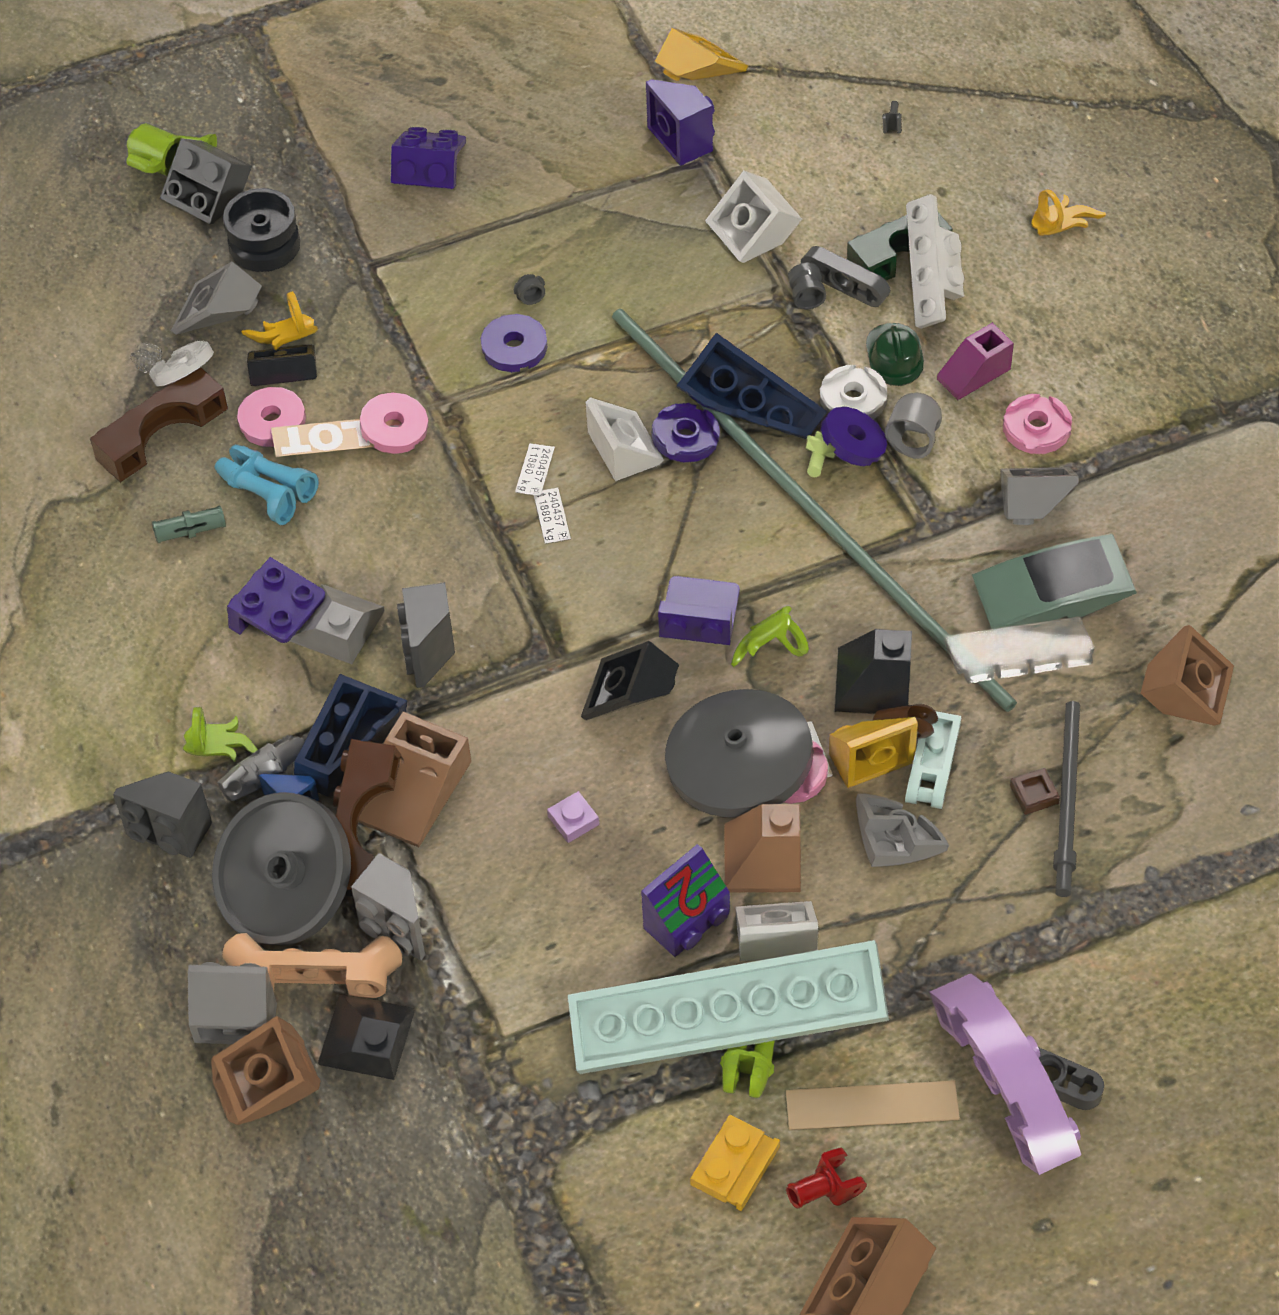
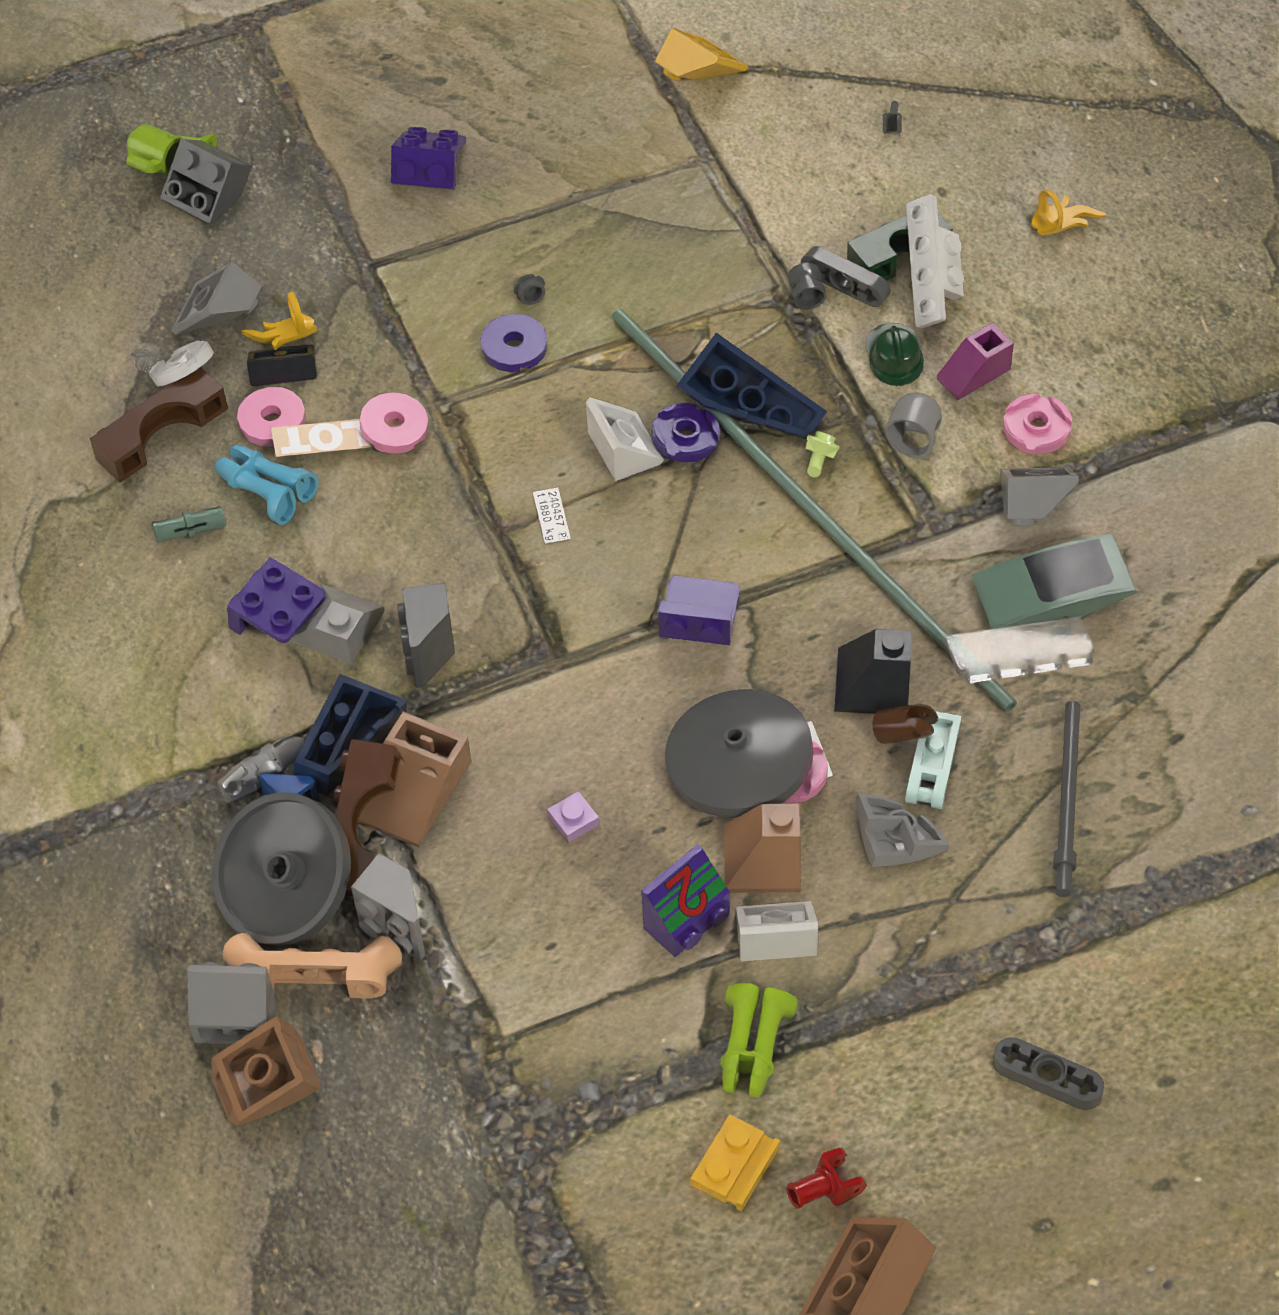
(165, 812): dark grey slope -> none
(215, 739): lime piece -> none
(261, 229): black wheel -> none
(366, 1036): black slope -> none
(534, 469): white sticker -> none
(630, 680): black slope -> none
(680, 119): dark purple slope -> none
(727, 1007): light aqua plate -> none
(752, 217): white slope -> none
(766, 630): lime piece -> none
(850, 378): white tile -> none
(869, 441): dark purple tile -> none
(872, 1105): tan sticker -> none
(873, 748): yellow slope -> none
(1009, 1067): lavender brick -> none
(1034, 791): reddish brown tile -> none
(1189, 679): medium nougat slope -> none

